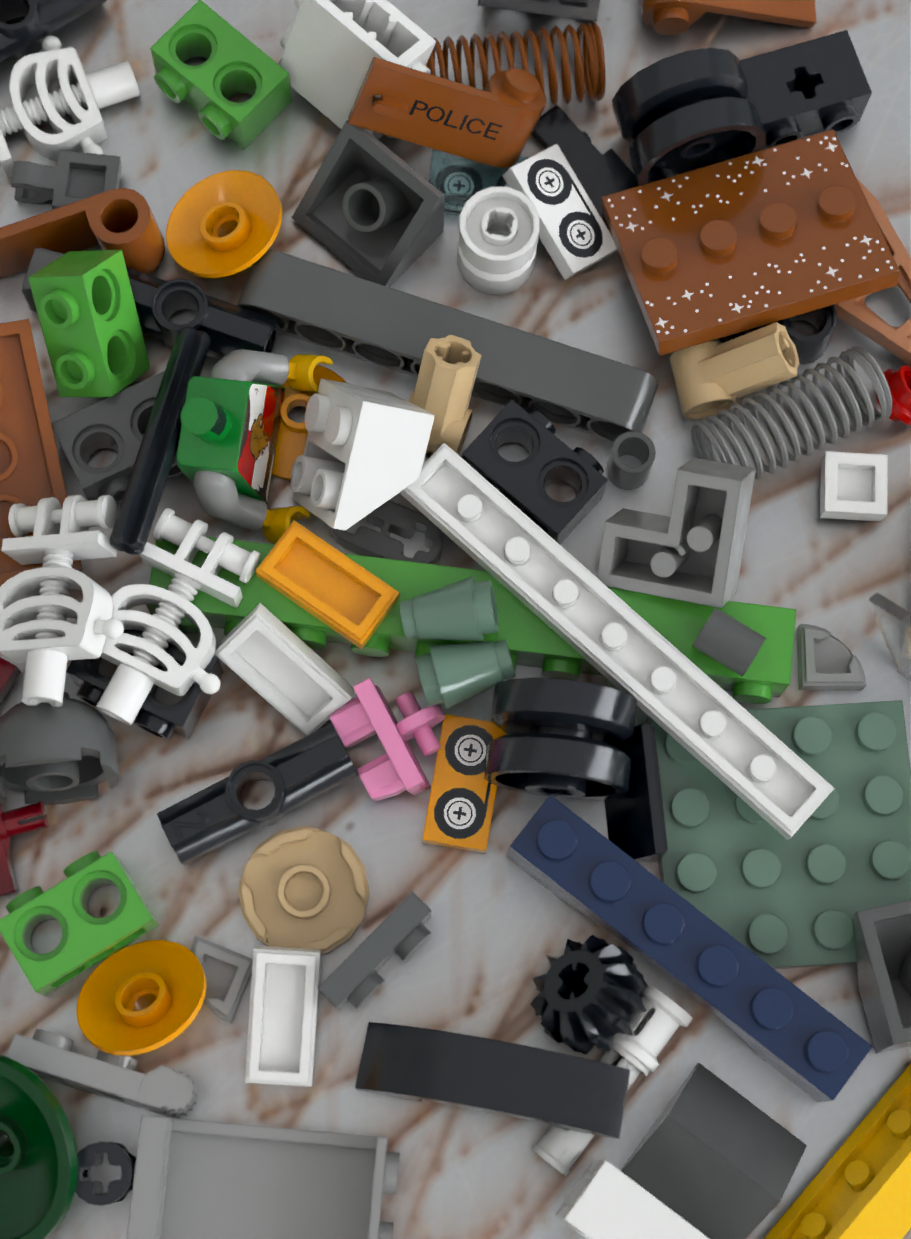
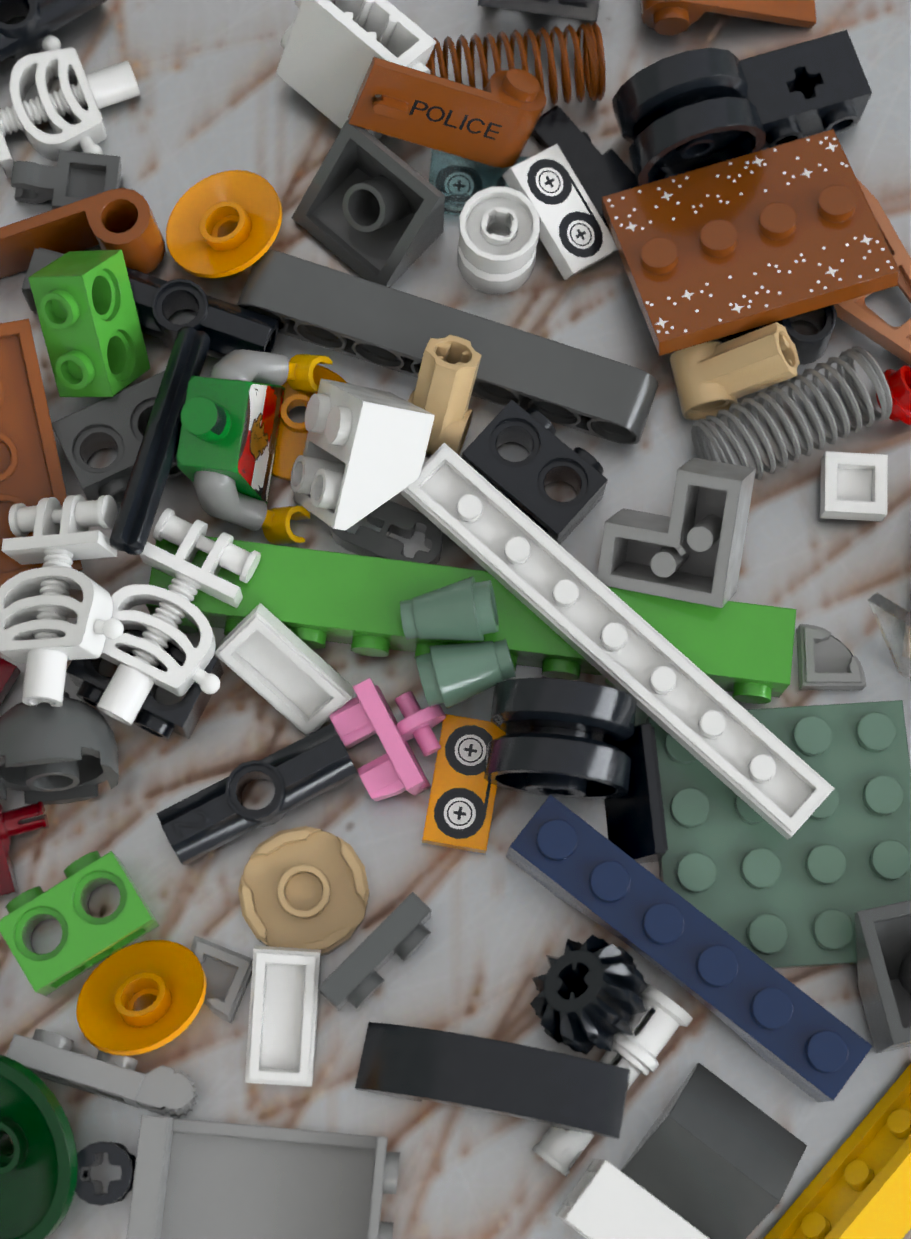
(231, 68): bright green brick -> none
(327, 584): light orange tile -> none
(636, 445): dark grey hinge -> none
(729, 642): dark grey hinge -> none

